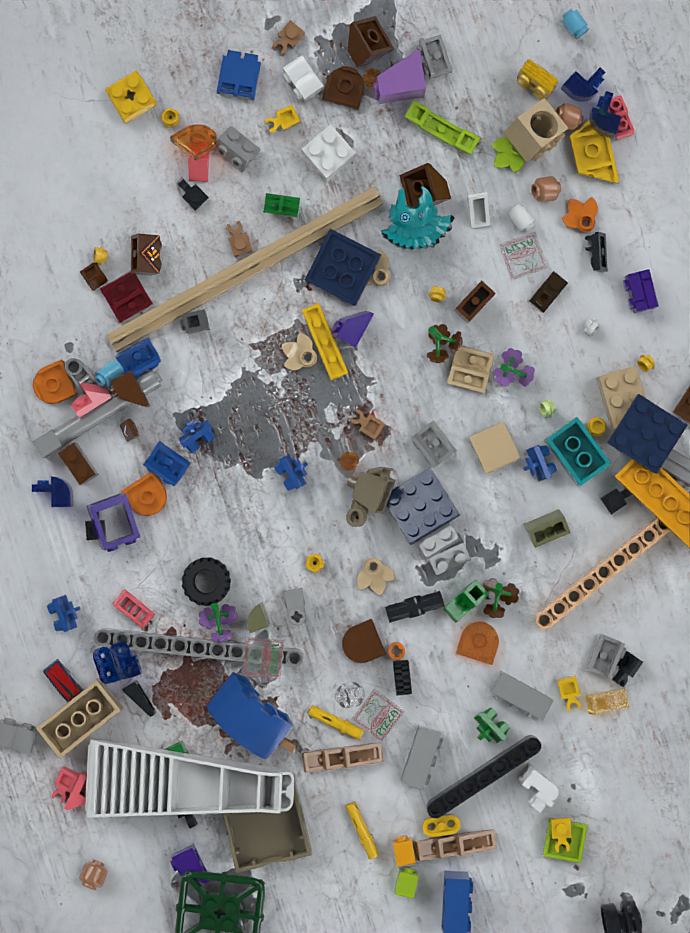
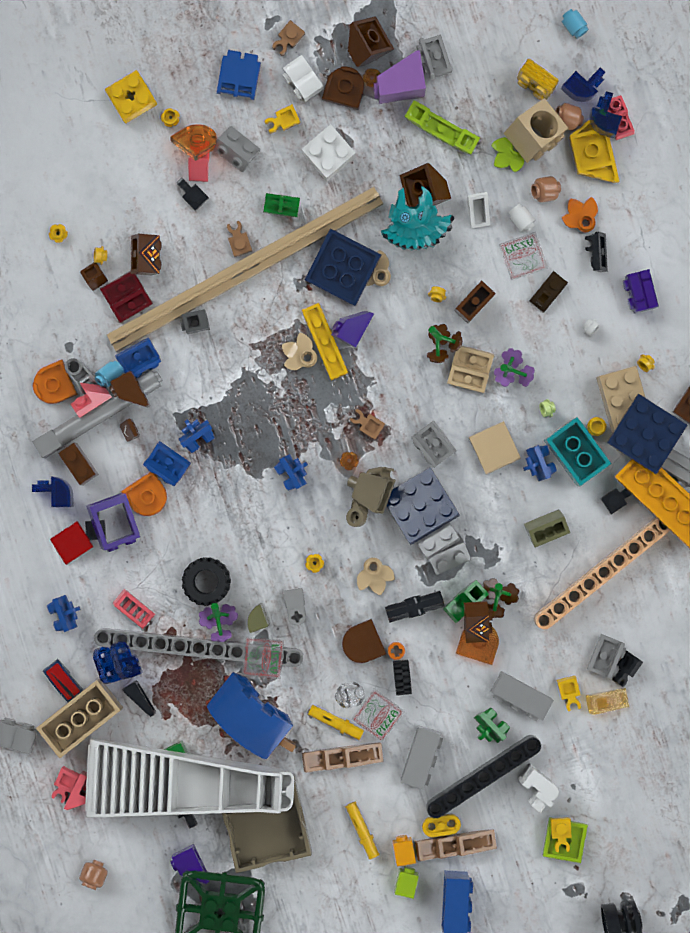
(58, 238): none -> yellow plate
(71, 542): none -> red window
(477, 622): none -> reddish brown brick

